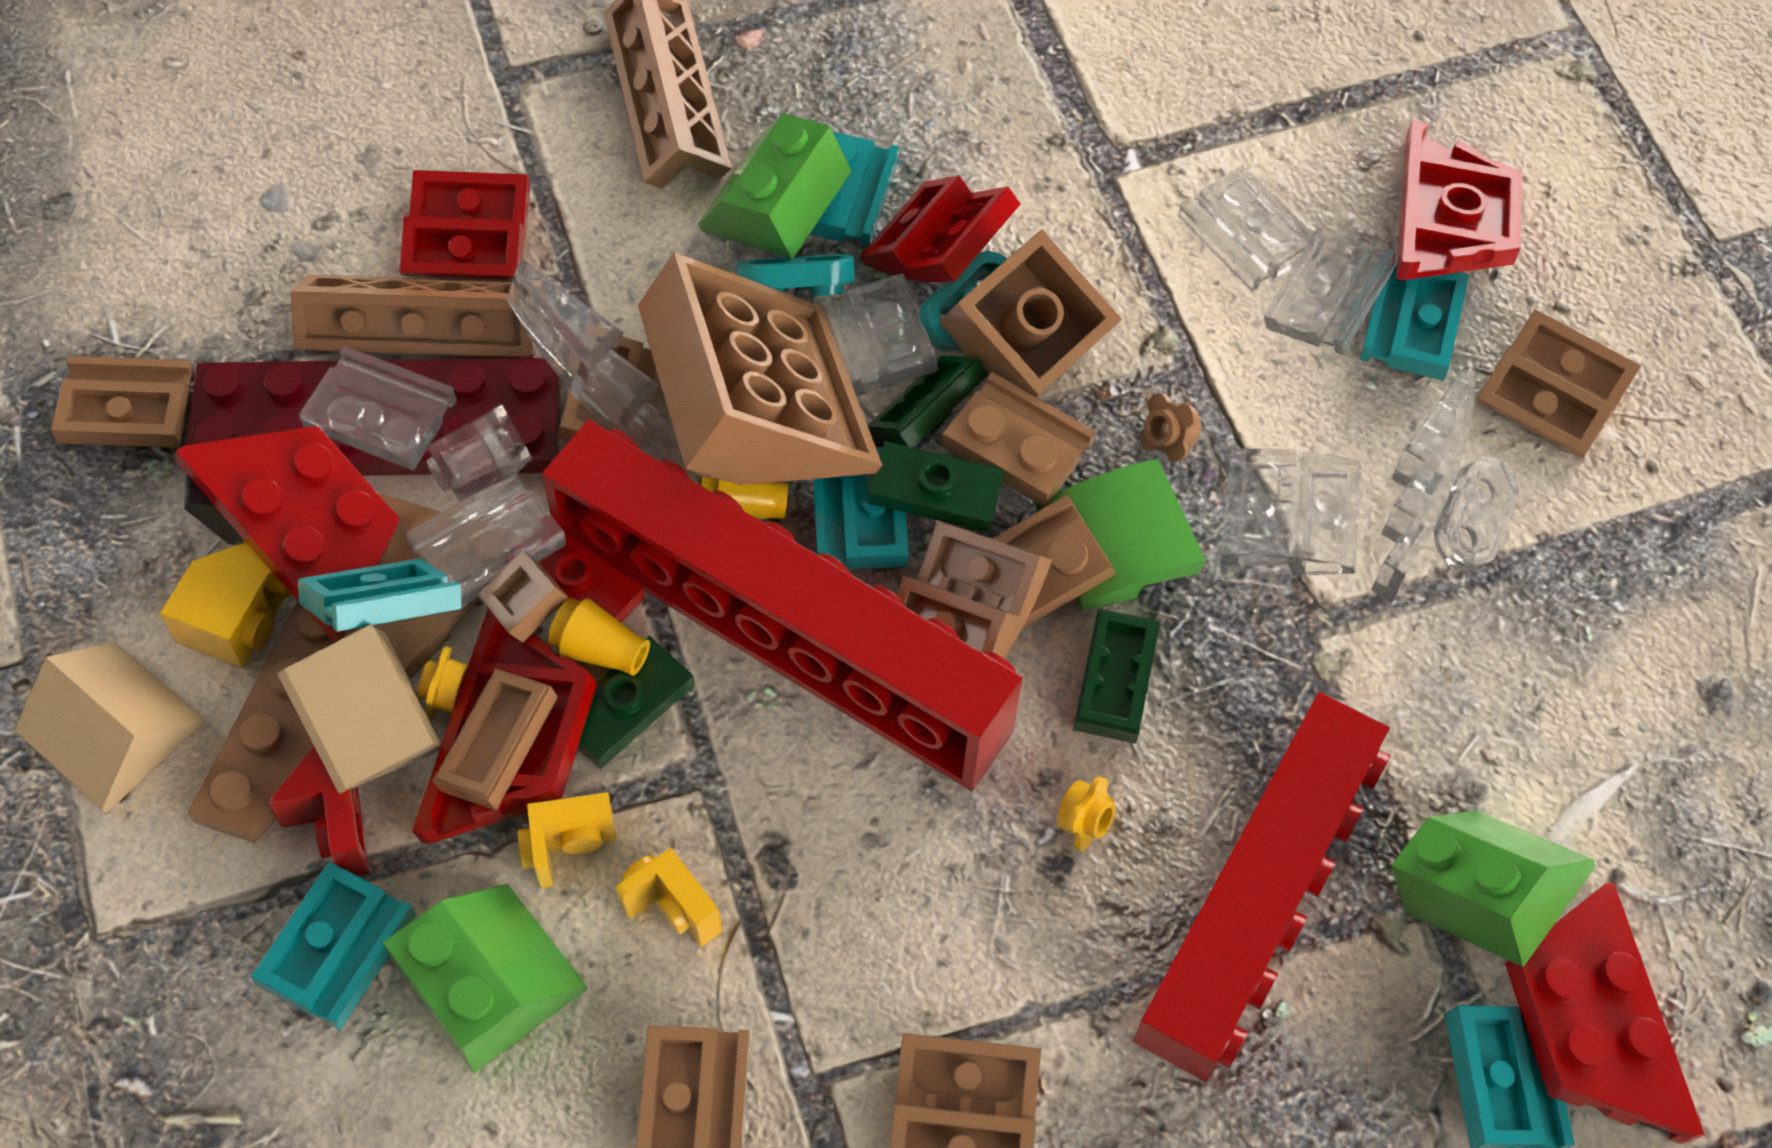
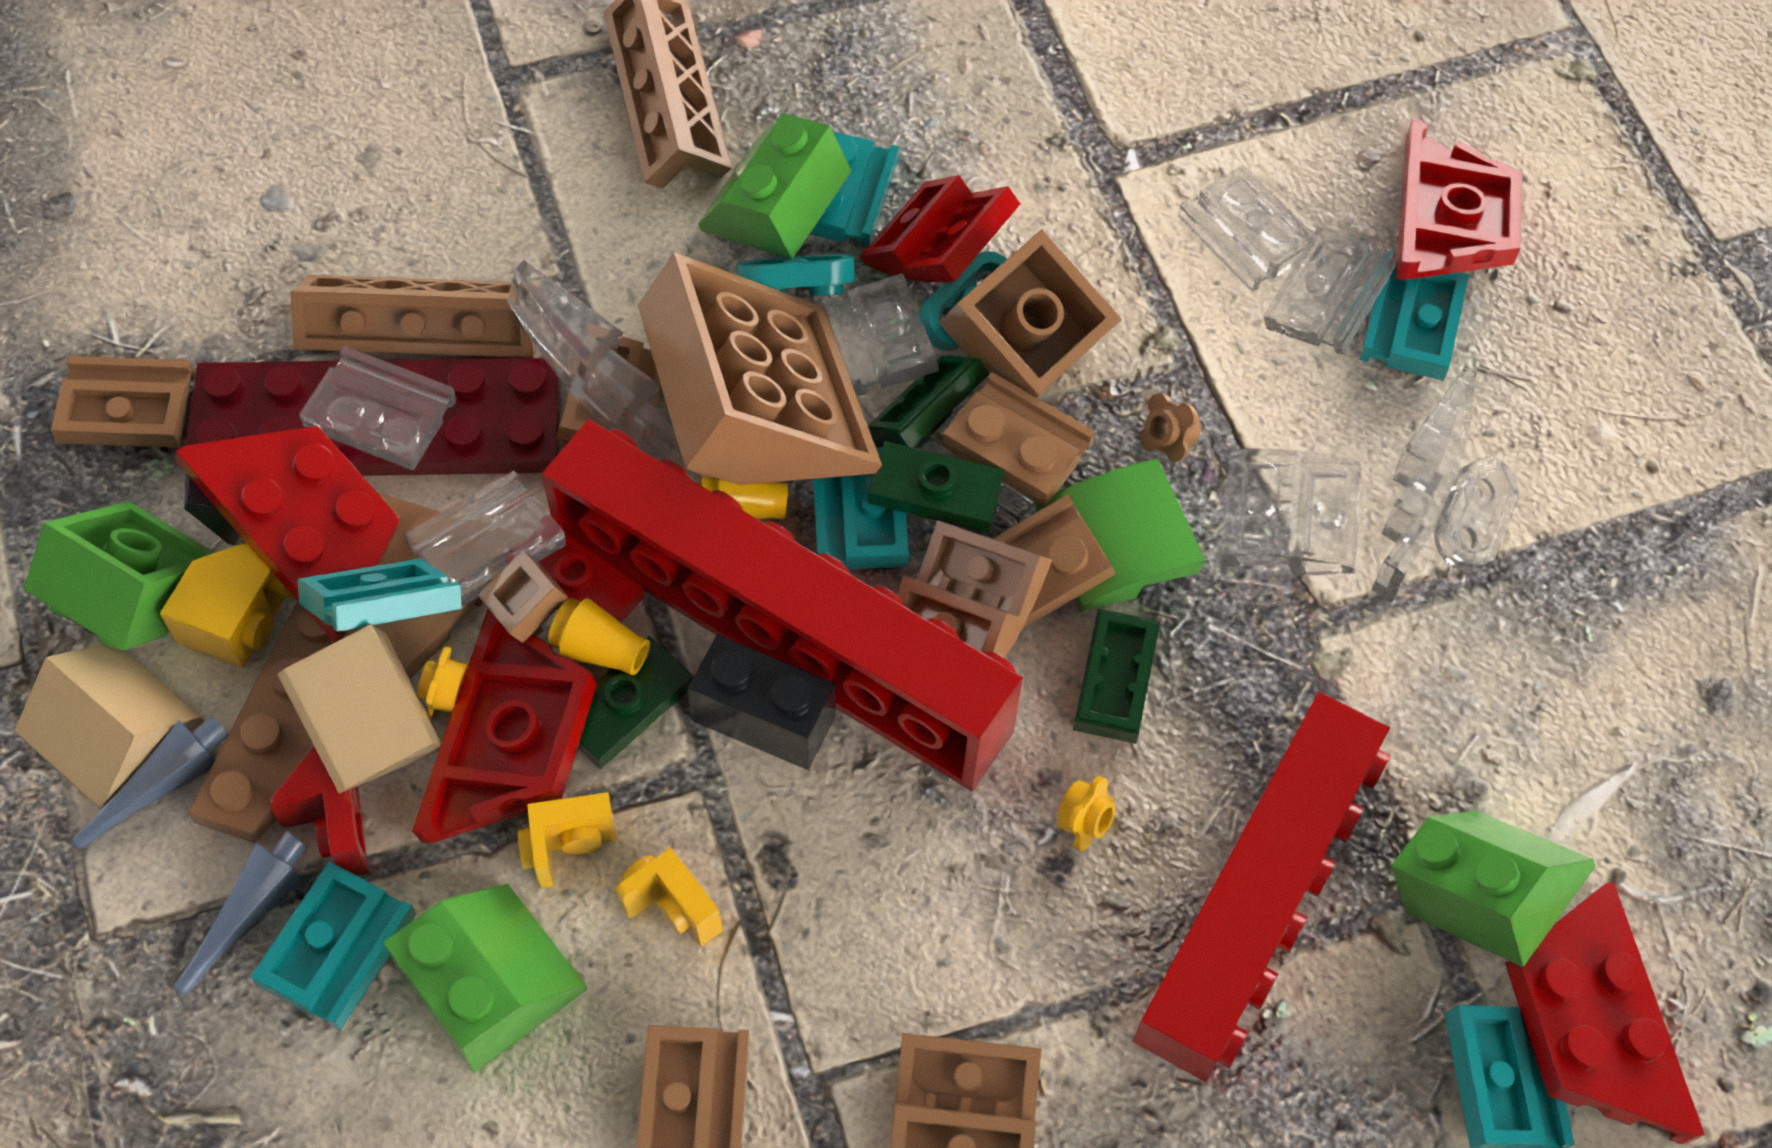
(111, 571): none -> bright green slope
(172, 764): none -> sand blue piece
(259, 887): none -> sand blue piece
(465, 224): red slope -> none
(478, 454): clear slope -> none
(495, 739): medium nougat tile -> none
(762, 702): none -> black brick
(1558, 383): medium nougat slope -> none

